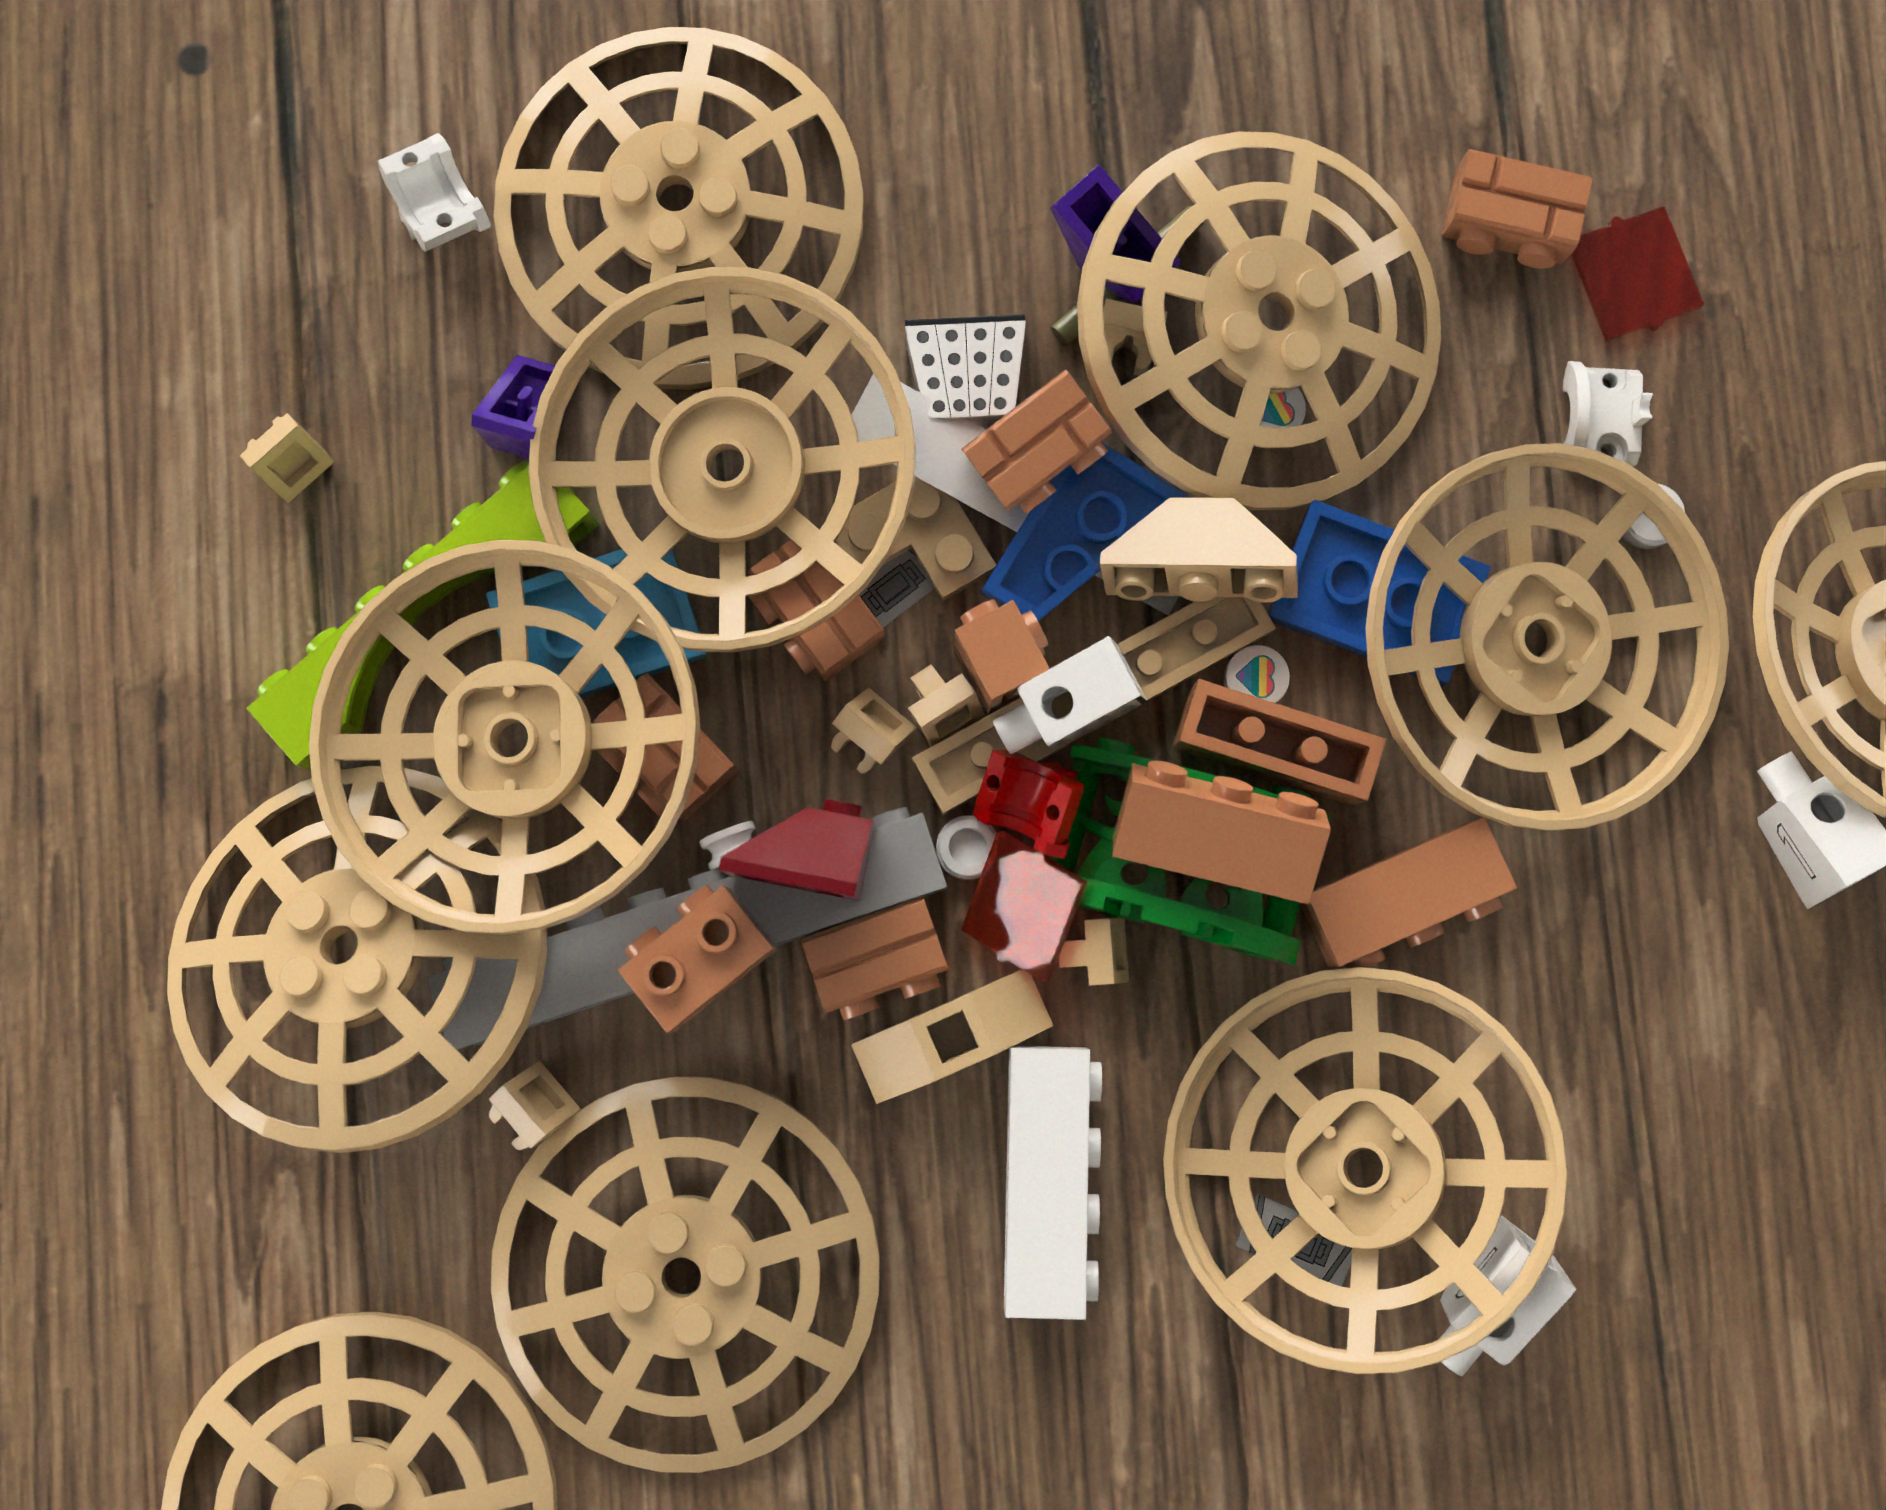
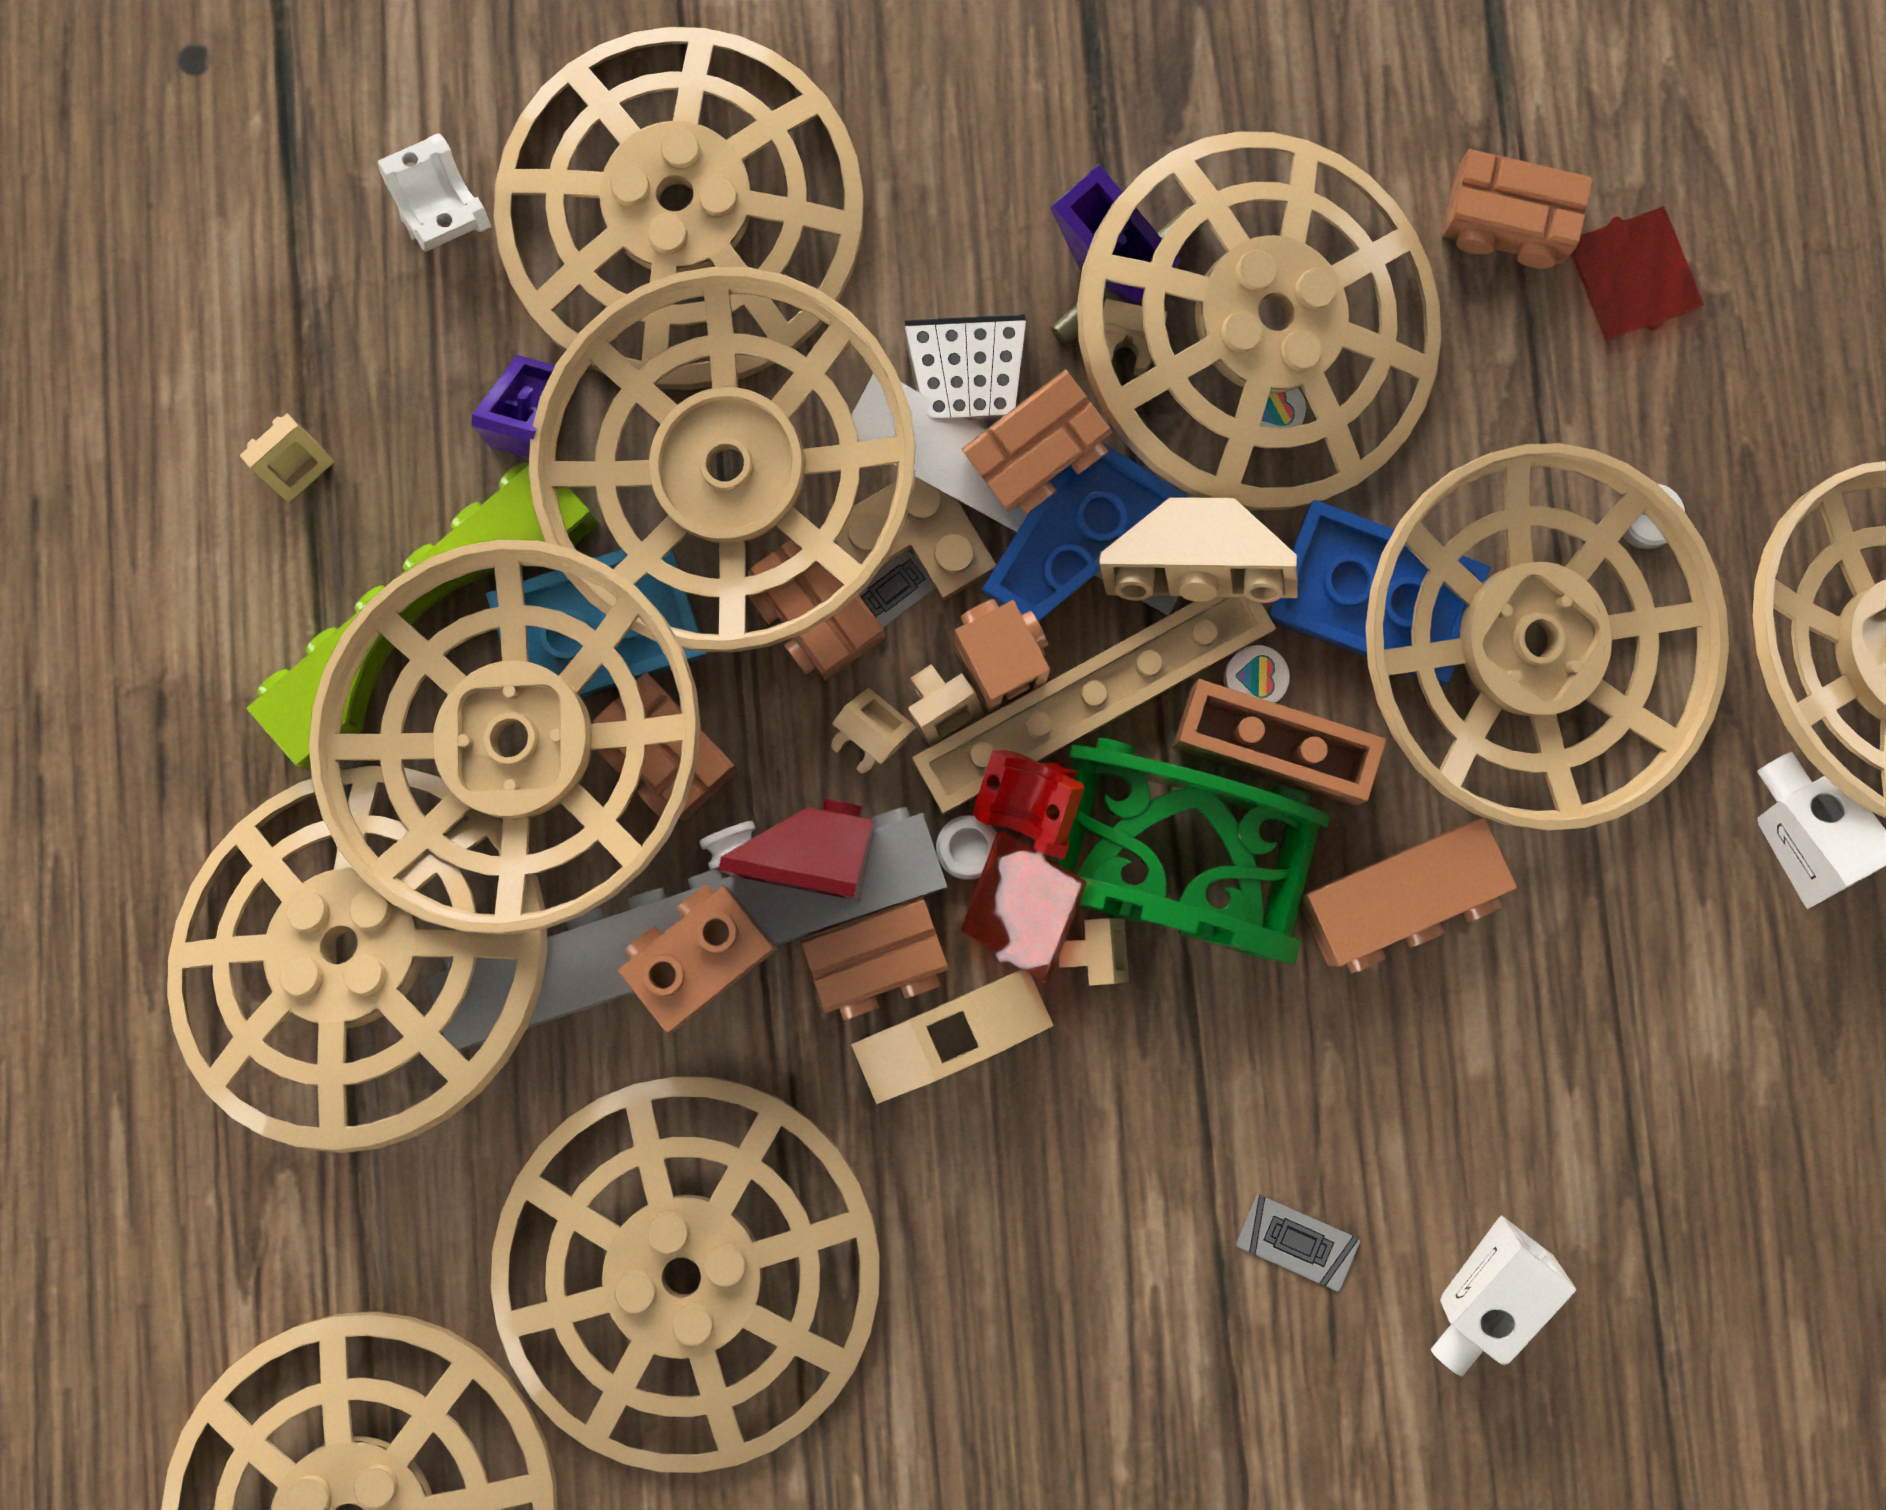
(532, 1105): tan tile -> none
(1049, 1182): white brick -> none
(1100, 690): white torso -> none
(1221, 831): nougat brick -> none
(1318, 1178): tan dish -> none
(1605, 415): white piece -> none

